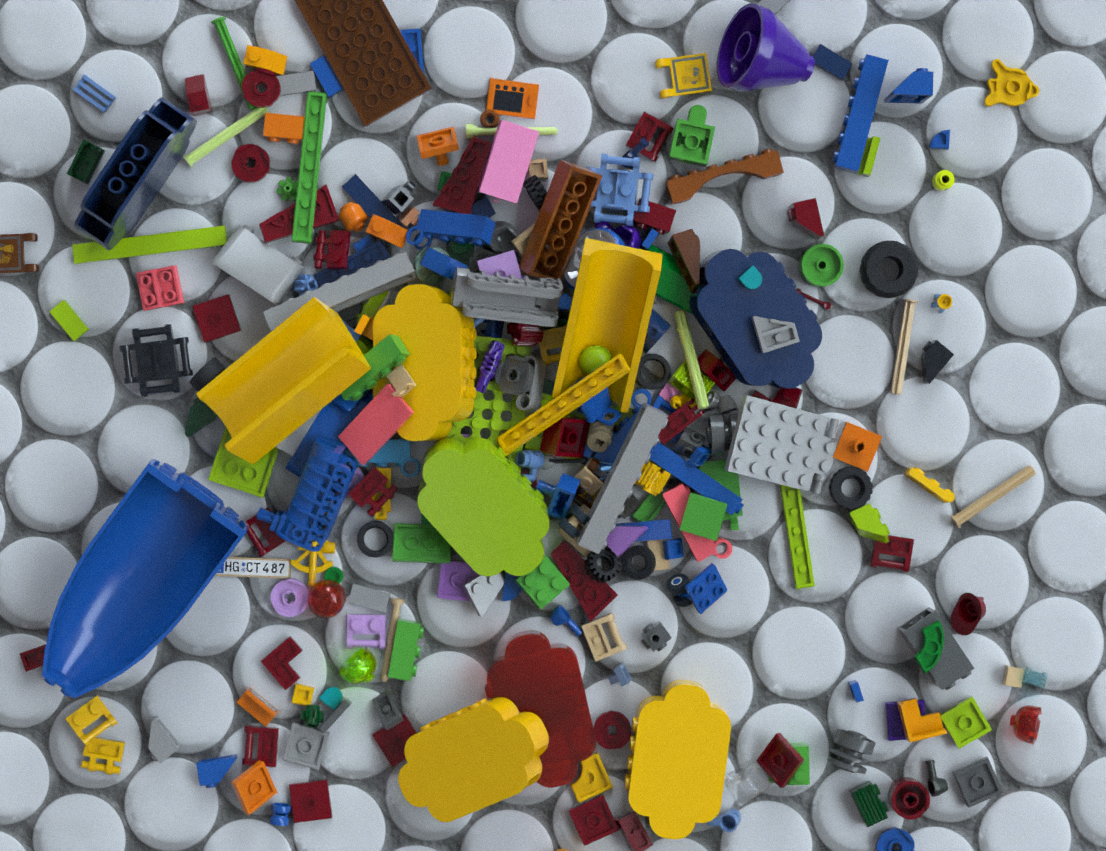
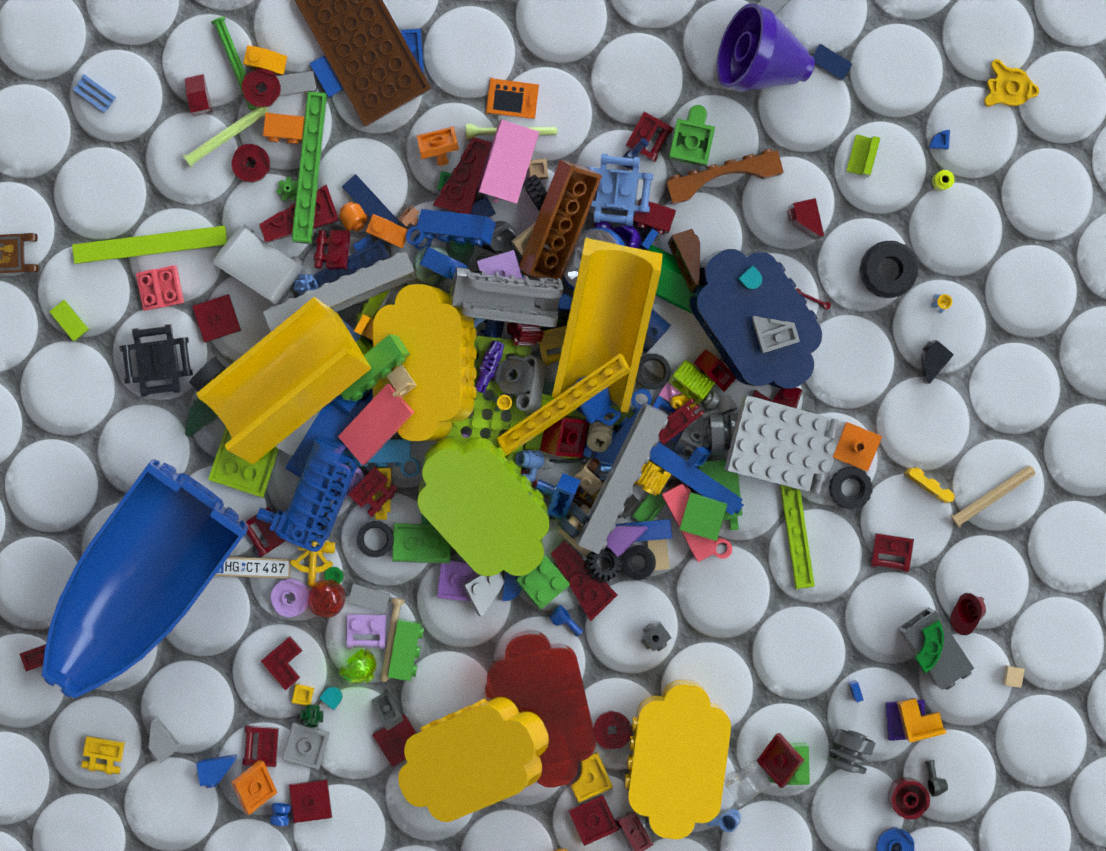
(85, 162): dark green hinge -> none
(87, 715): yellow plate -> none
(135, 173): dark blue brick -> none
(257, 706): orange panel -> none
(335, 715): dark grey tile -> none
(399, 197): black brick -> none
(485, 114): dark orange plate -> none
(503, 402): none -> yellow piece
(593, 358): lime hat -> none
(597, 639): tan plate -> none
(620, 675): sand blue tile -> none
(673, 548): blue tile -> none
(688, 75): yellow flag -> none
(691, 359): yellowish green axle -> none
(701, 591): blue plate -> none
(821, 254): bright green wheel -> none
(860, 114): blue brick -> none
(868, 523): lime slope -> none
(868, 803): dark green brick -> none
(903, 346): tan axle -> none
(914, 89): blue slope -> none
(965, 722): lime plate -> none
(977, 782): dark grey plate -> none
(1026, 723): clear red cylinder -> none
(1035, 678): clear light blue bush -> none

